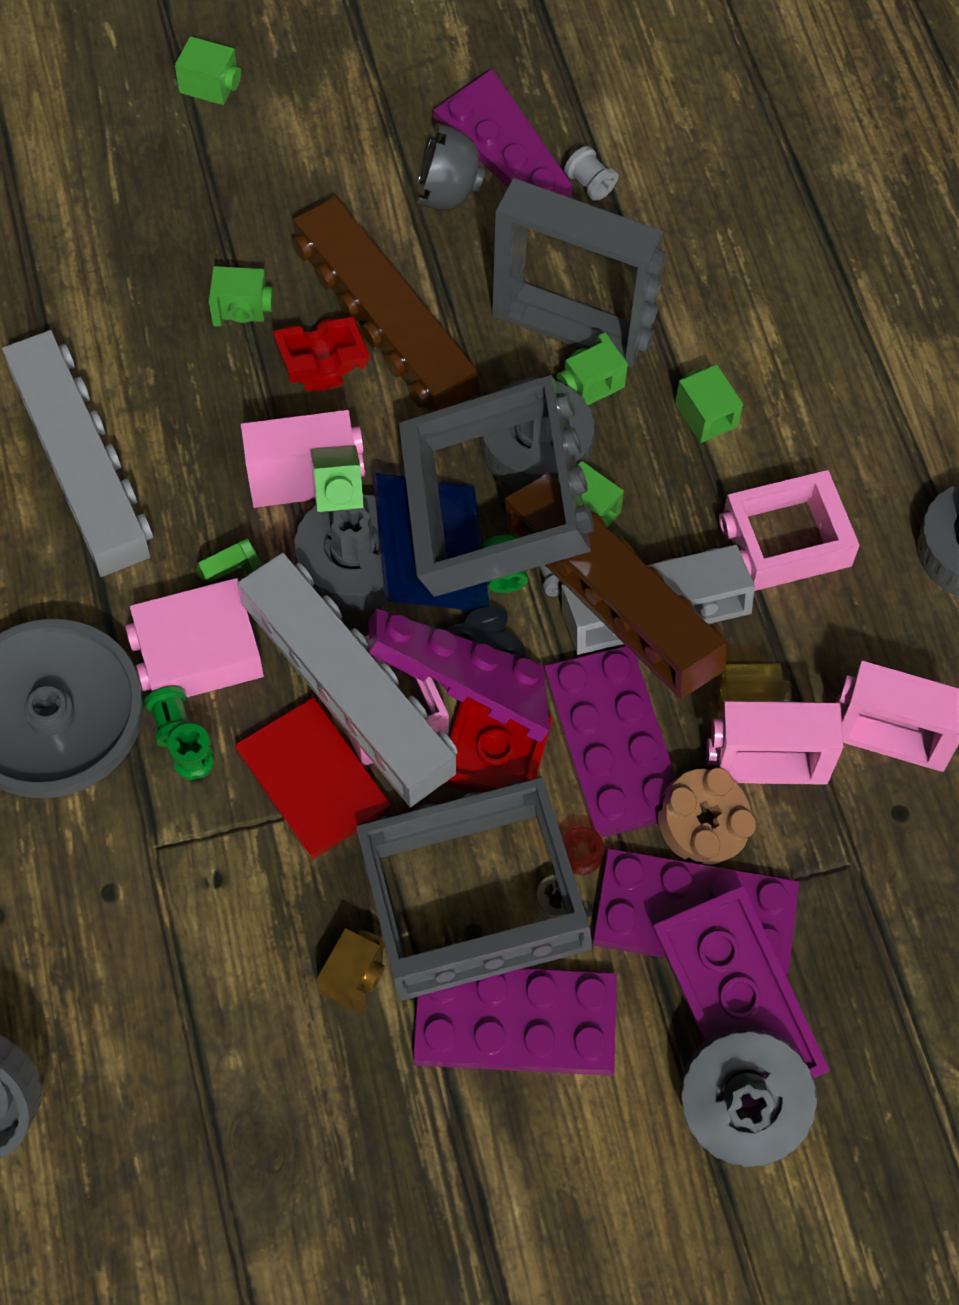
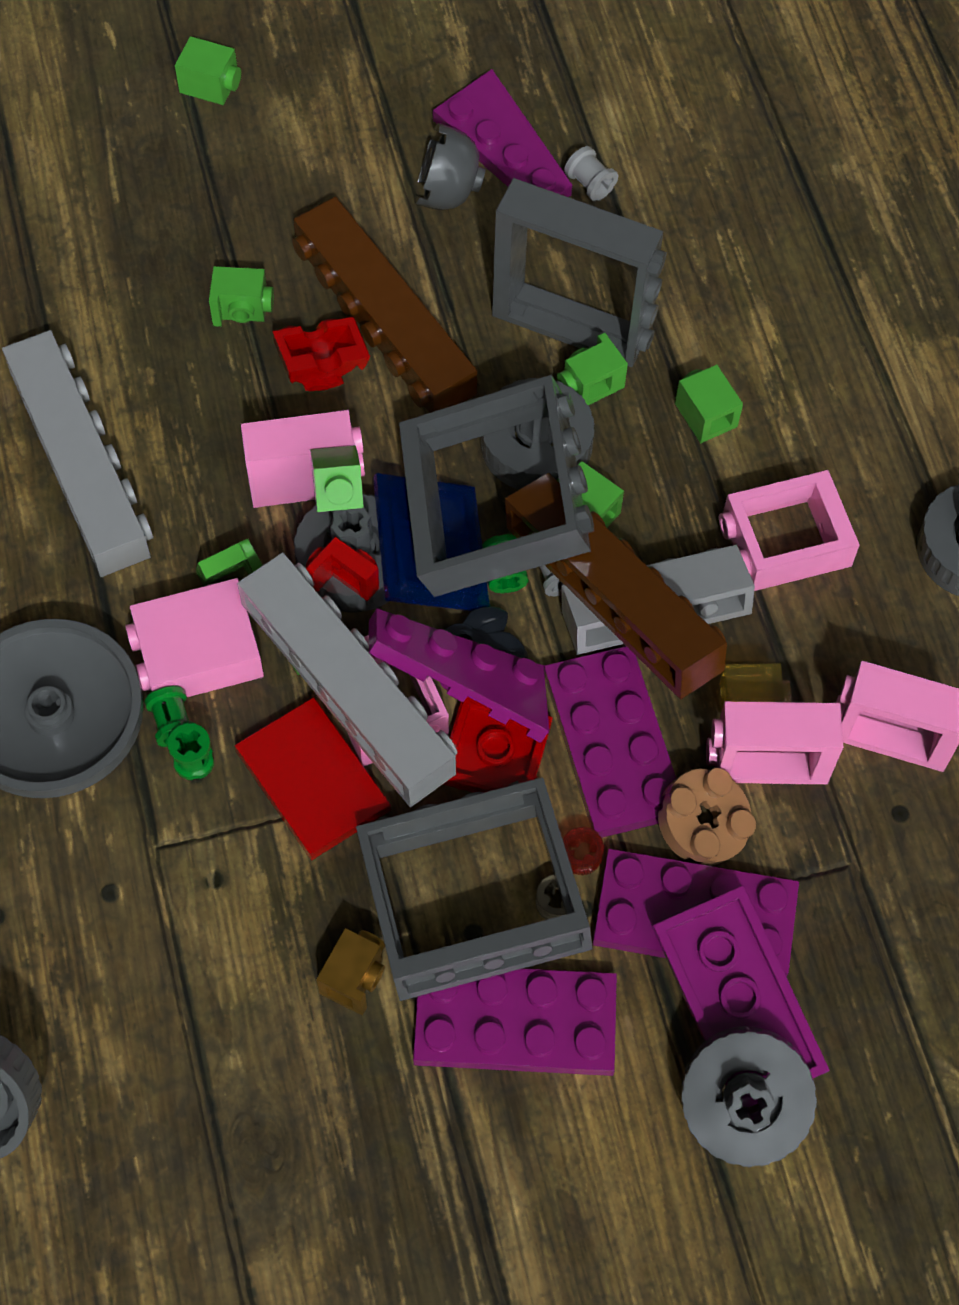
(350, 567): none -> red bracket

